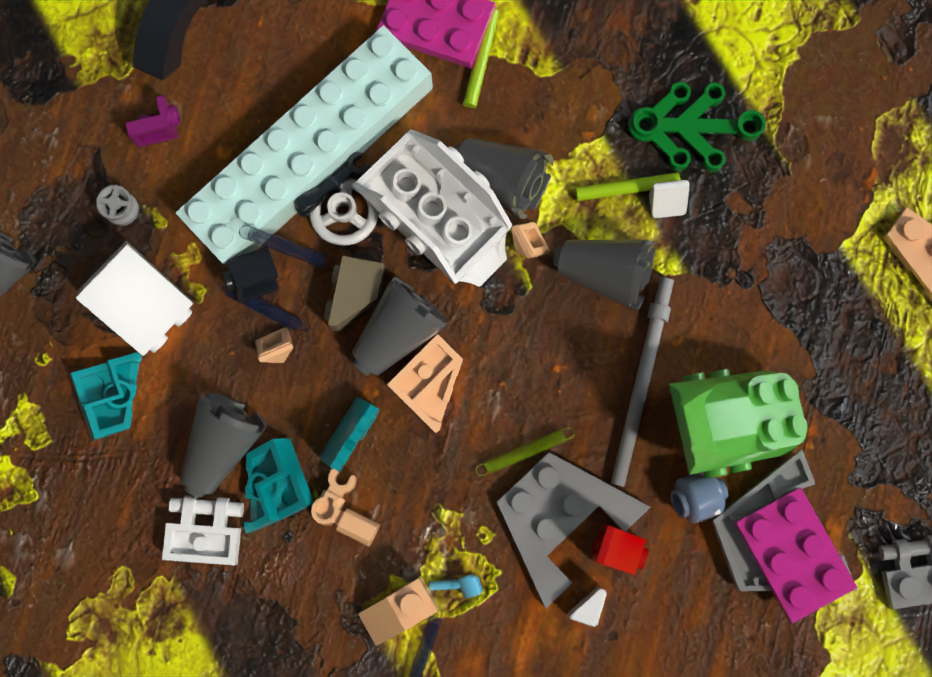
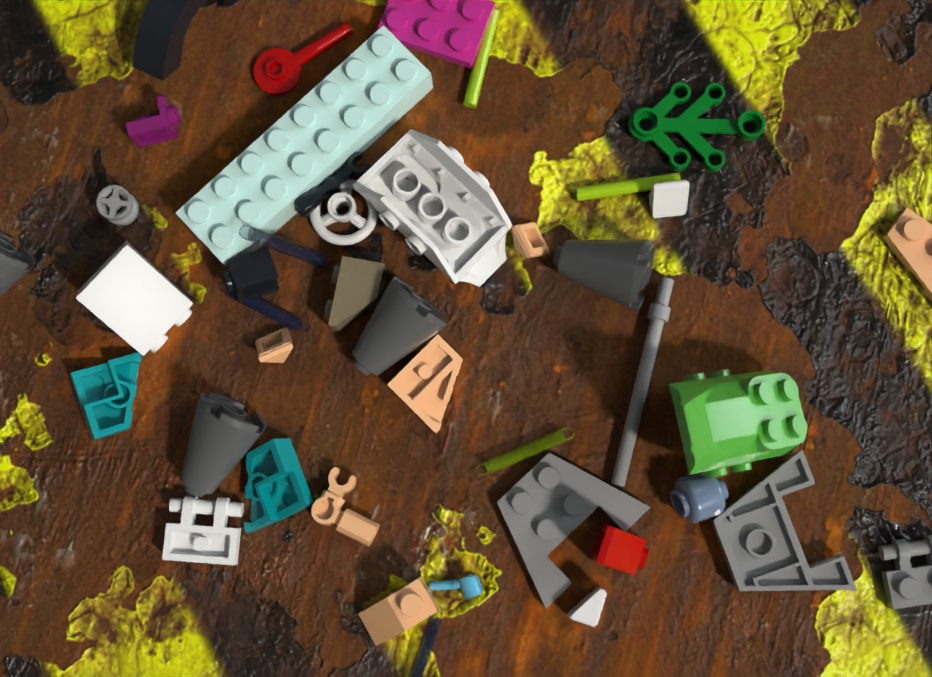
(280, 70): none -> red piece
(348, 433): teal slope -> none
(512, 171): dark grey cone -> none
(795, 555): dark pink plate -> none

